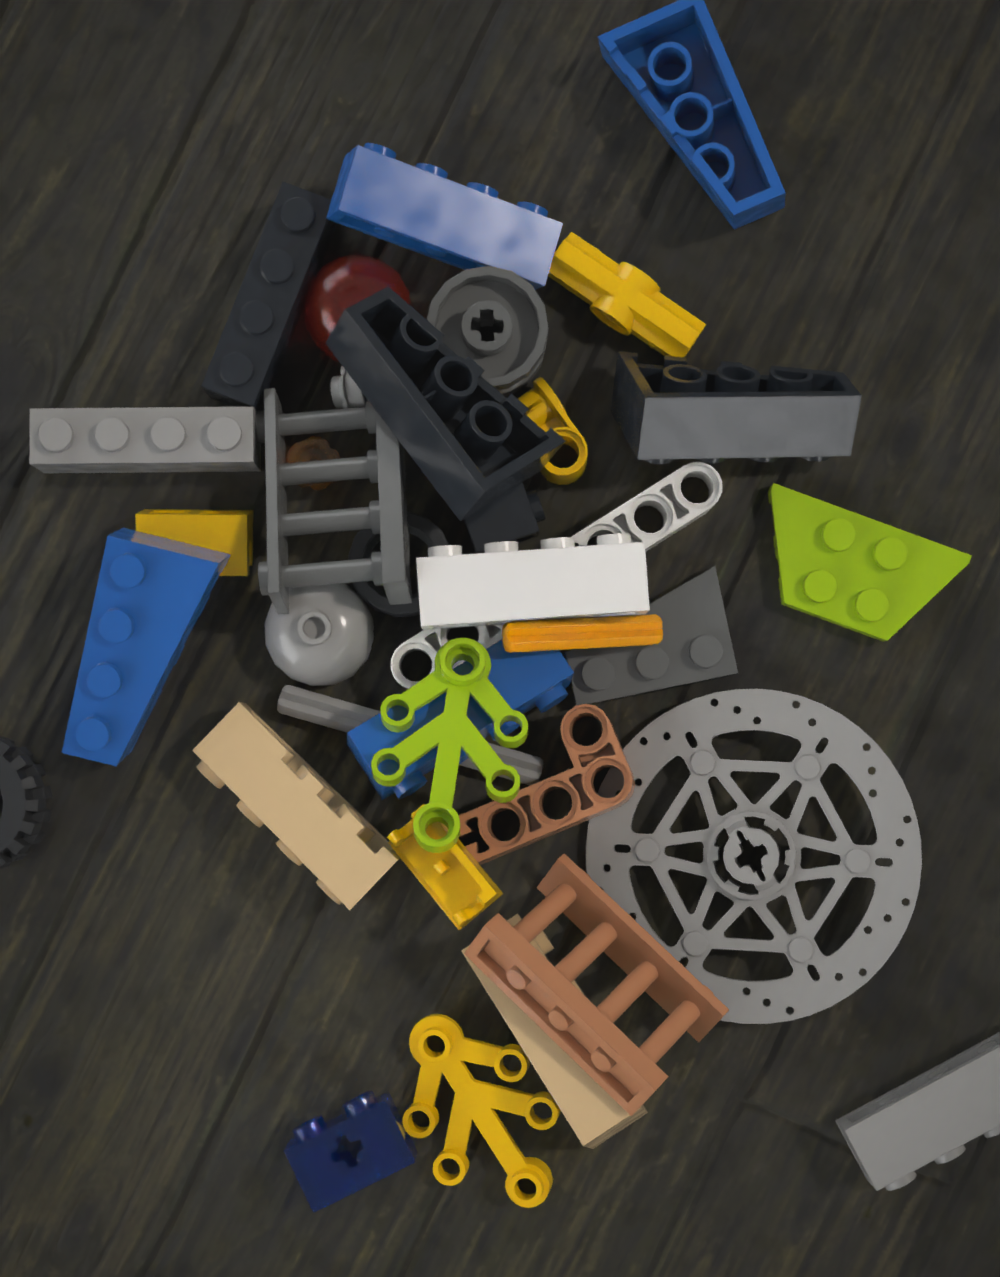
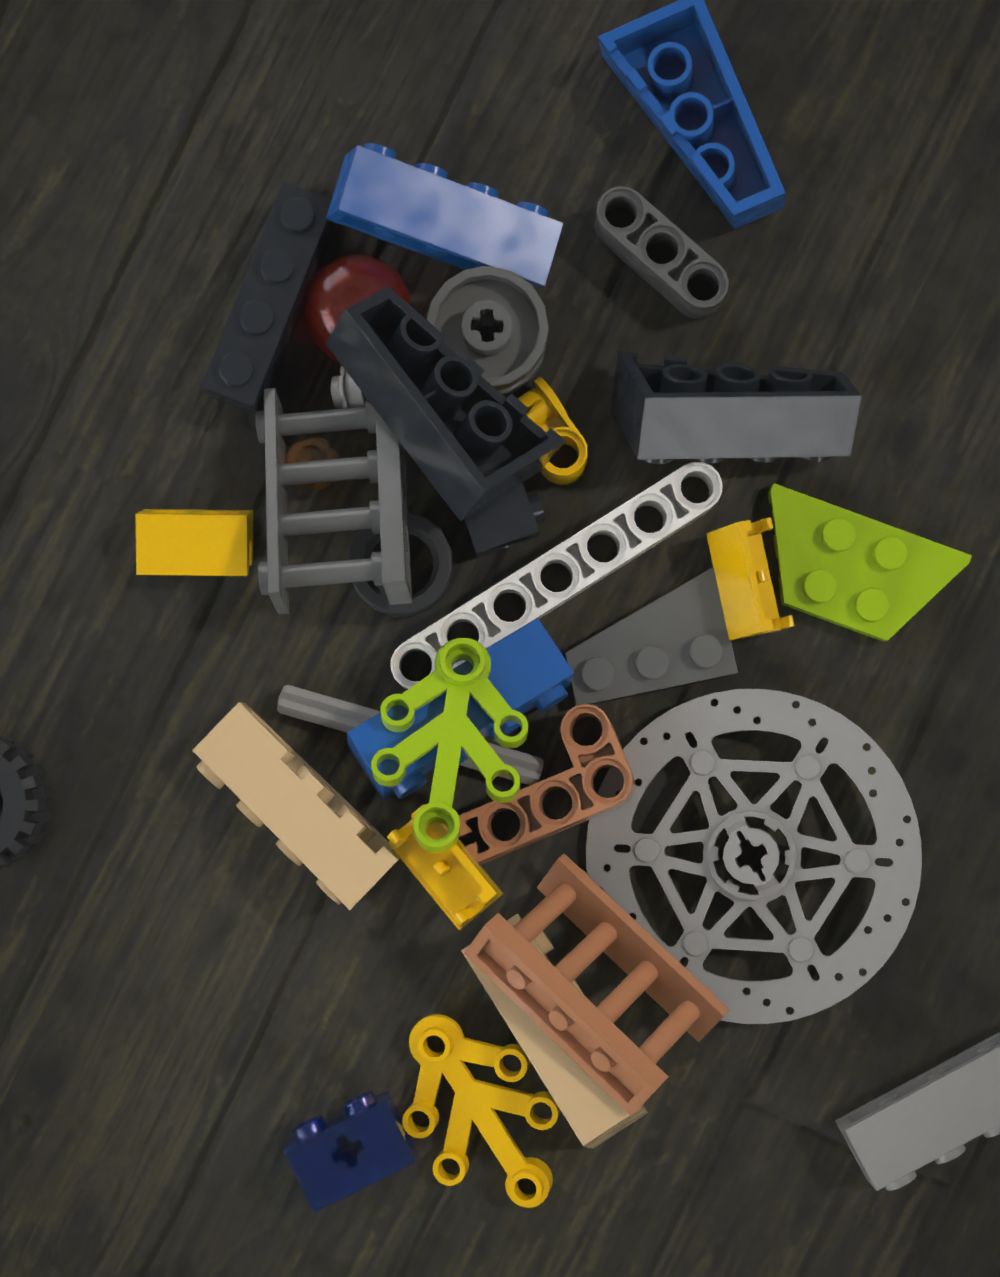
(136, 632): blue wedge -> none
(144, 440): light grey brick -> none
(322, 636): light grey cylinder -> none
(532, 584): white brick -> none
(582, 633): light orange axle -> none
(624, 297): yellow piece -> none
(653, 227): none -> dark grey beam
(745, 579): none -> yellow hinge

